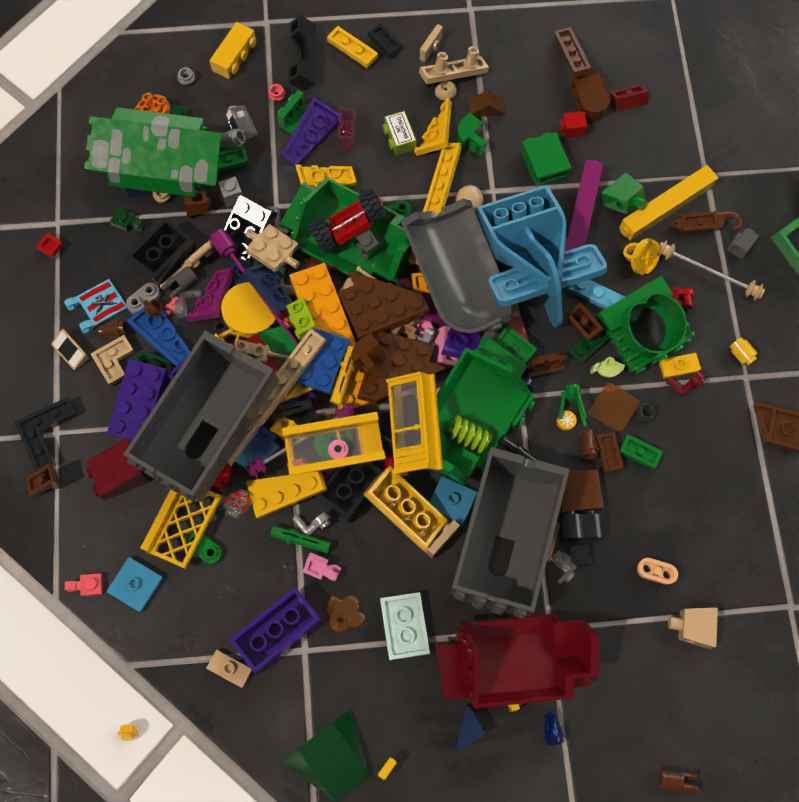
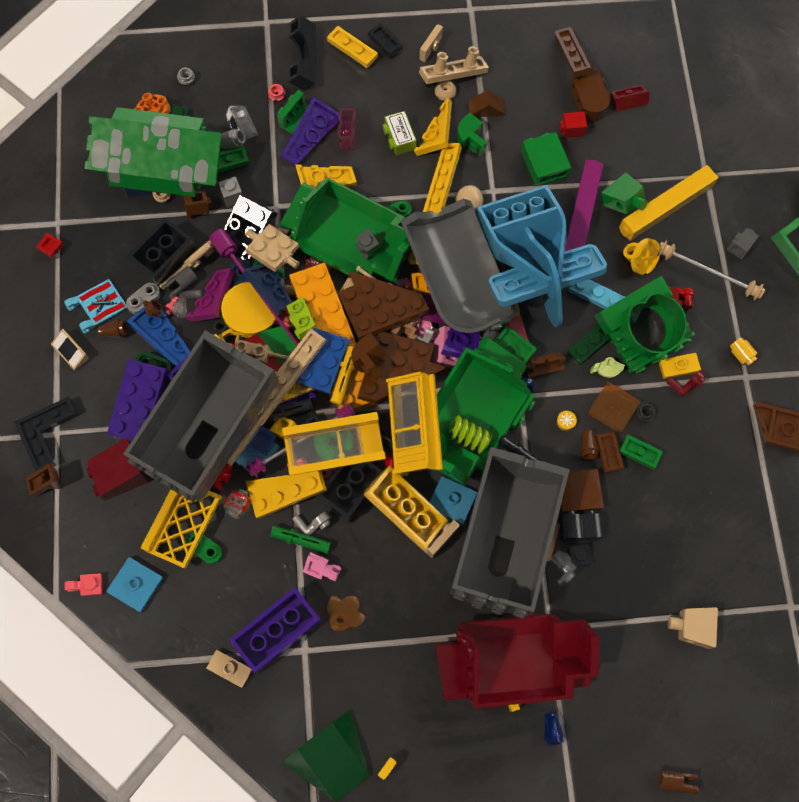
(109, 356): tan plate -> none
(125, 219): dark green plate -> none
(128, 732): yellow plate -> none
(233, 50): yellow brick -> none
(335, 455): bright pink plate -> none
(348, 221): plate -> none
(404, 626): light aqua plate -> none
(469, 729): dark blue slope -> none
(573, 395): green plant -> none
(584, 322): reddish brown slope -> none
(656, 571): light nougat plate -> none
(705, 221): reddish brown plate -> none

